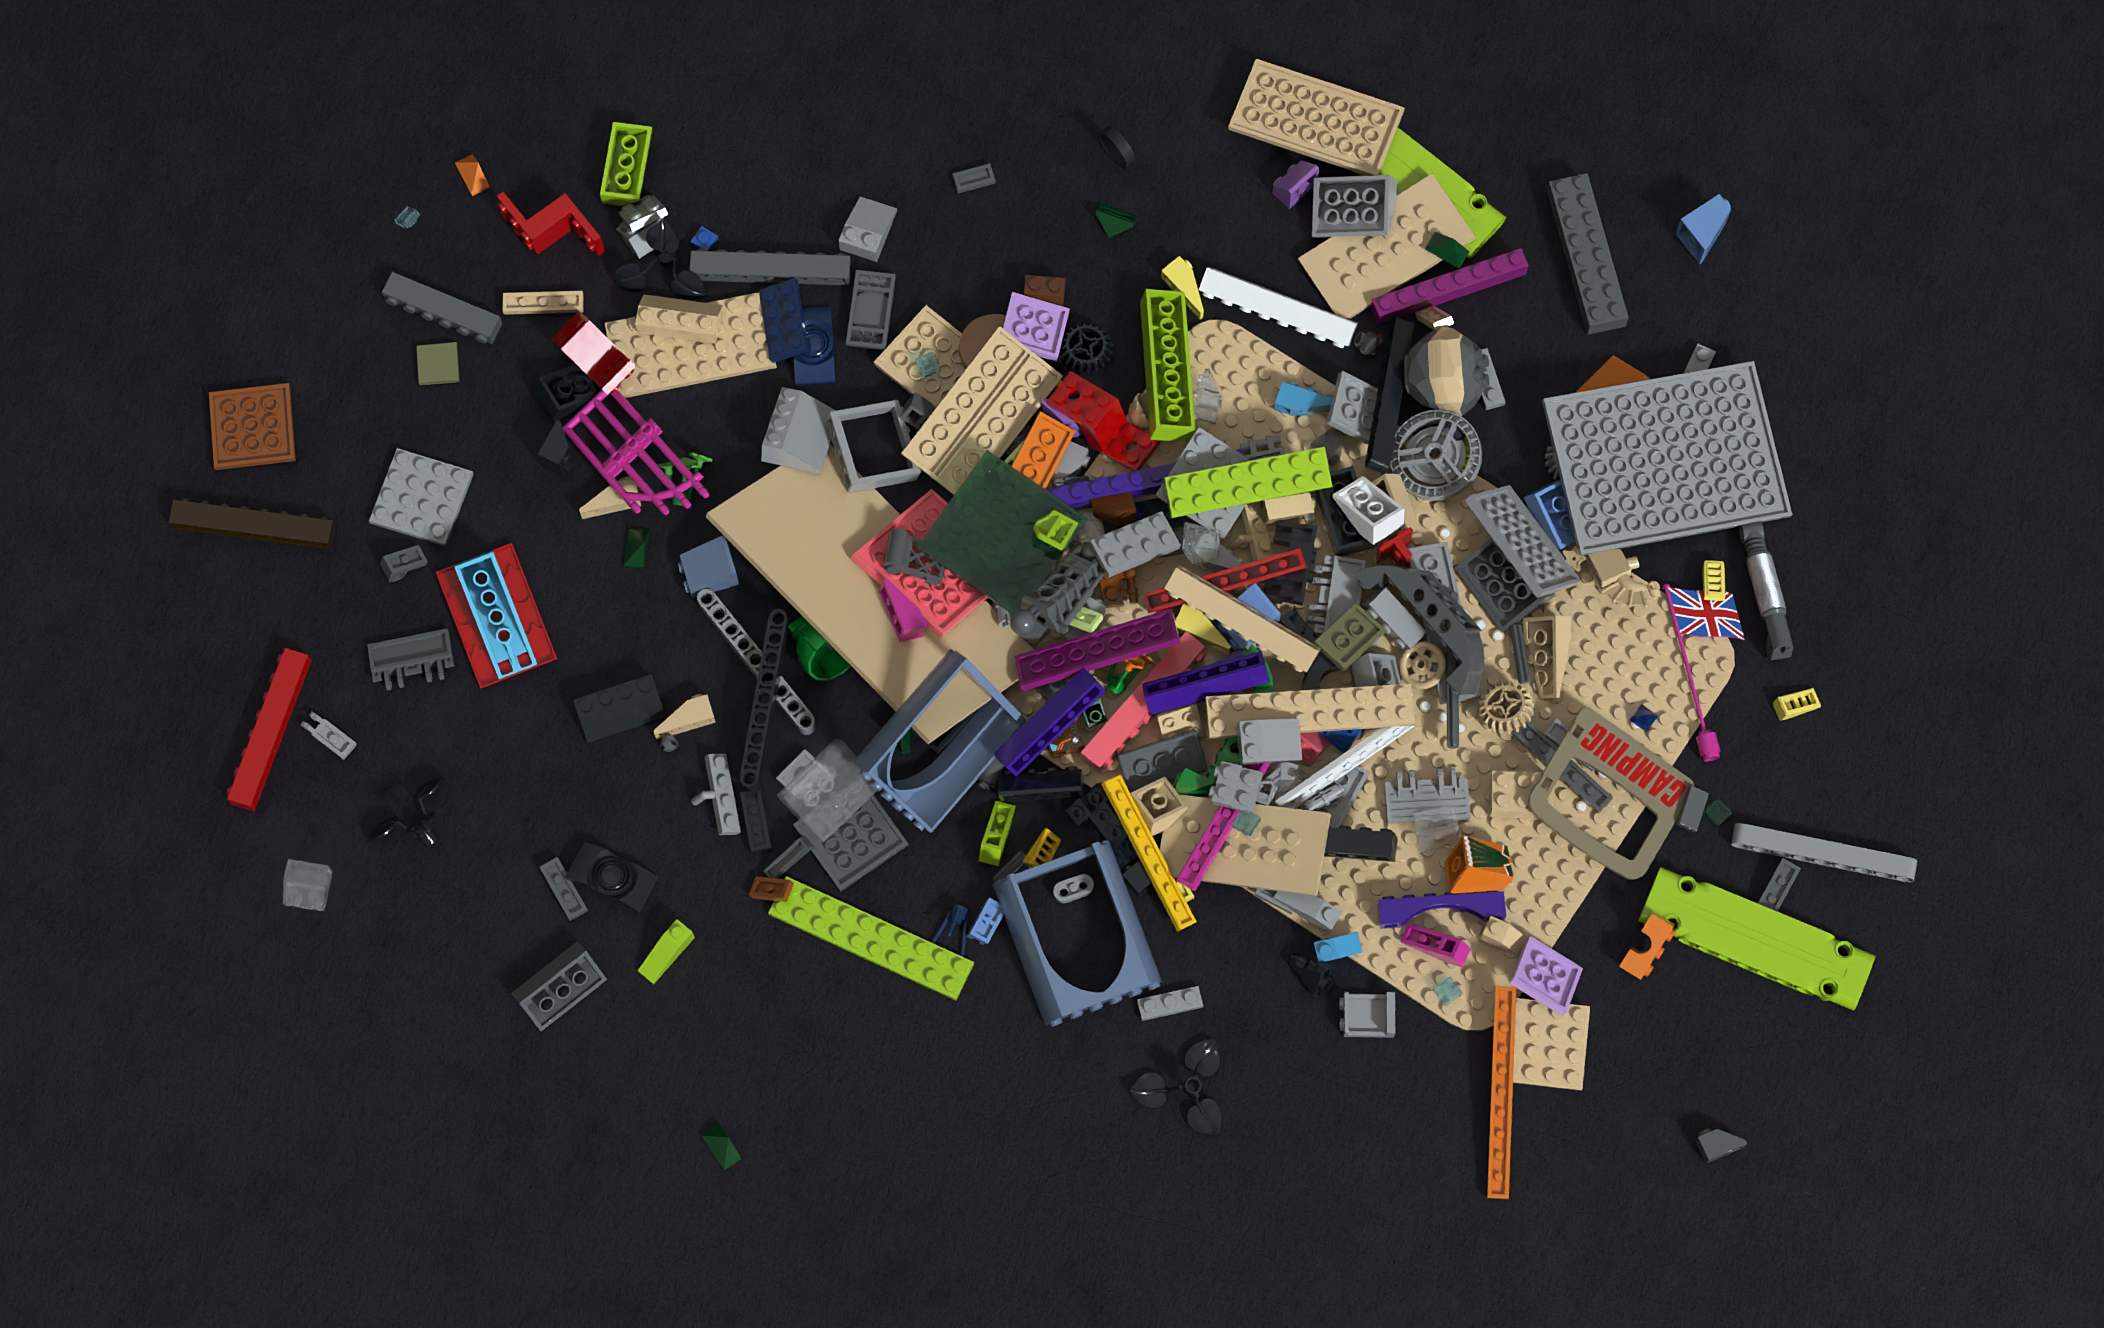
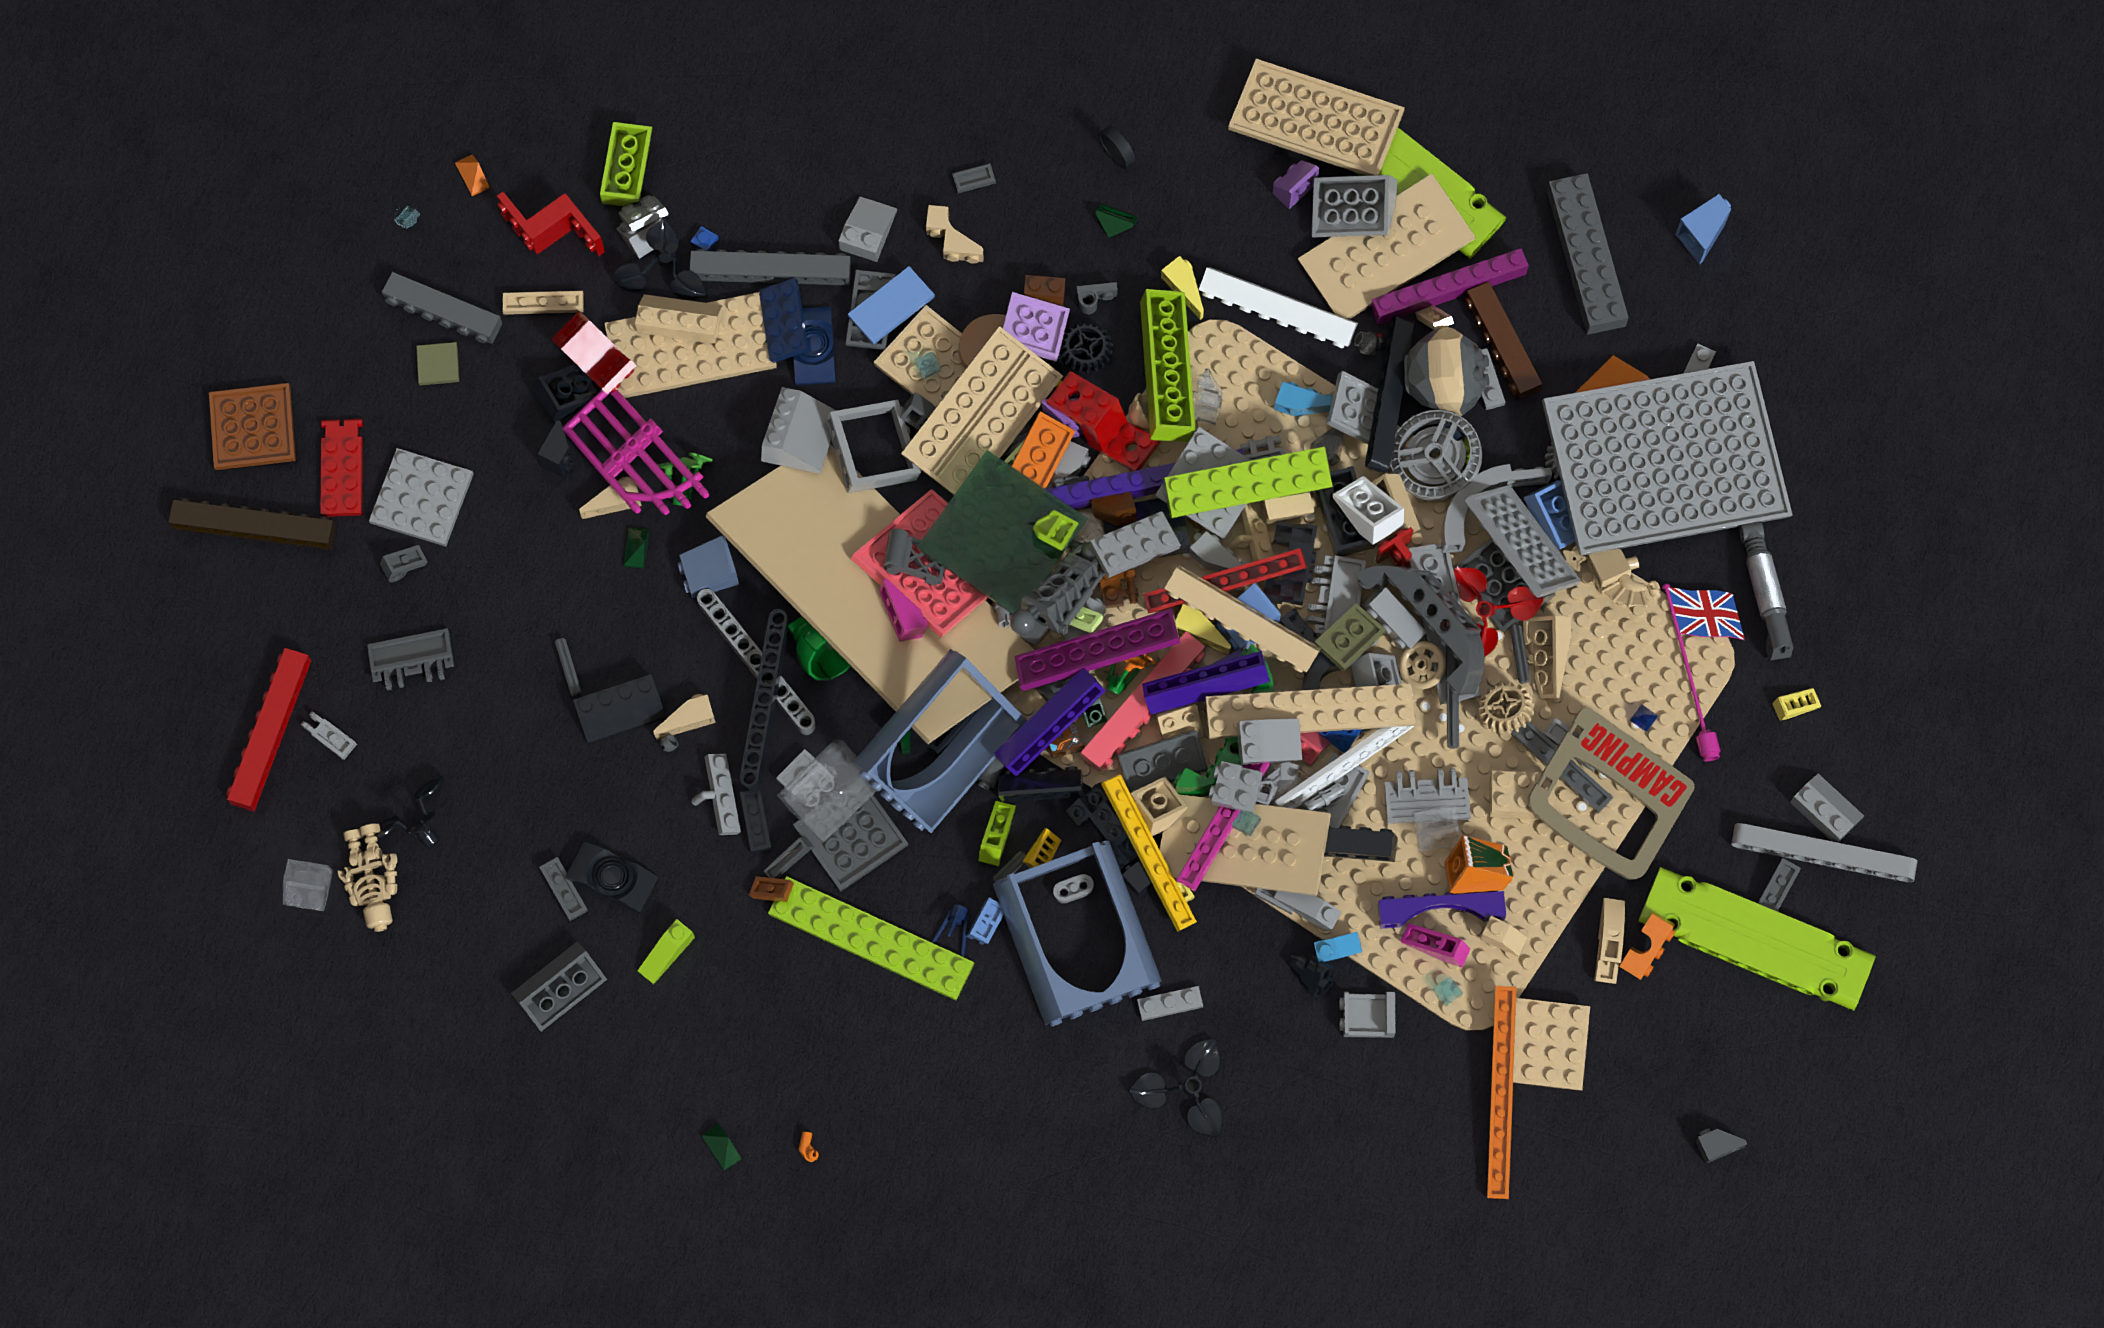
(341, 468): none -> red hinge
(377, 913): none -> tan piece
(496, 615): piece -> none
(568, 666): none -> dark grey axle
(806, 1149): none -> orange arm
(891, 305): none -> medium blue tile
(956, 245): none -> tan arch
(1094, 292): none -> dark grey plate
(1200, 543): clear slope -> none
(1447, 249): dark green slope -> none
(1453, 526): none -> light grey arch
(1503, 341): none -> reddish brown brick
(1522, 603): none -> red plant
(1546, 975): lavender plate -> none
(1611, 940): none -> tan slope
(1692, 808): dark grey tile -> none
(1716, 581): light yellow slope -> none
(1717, 813): clear green tile -> none
(1826, 808): none -> light grey slope

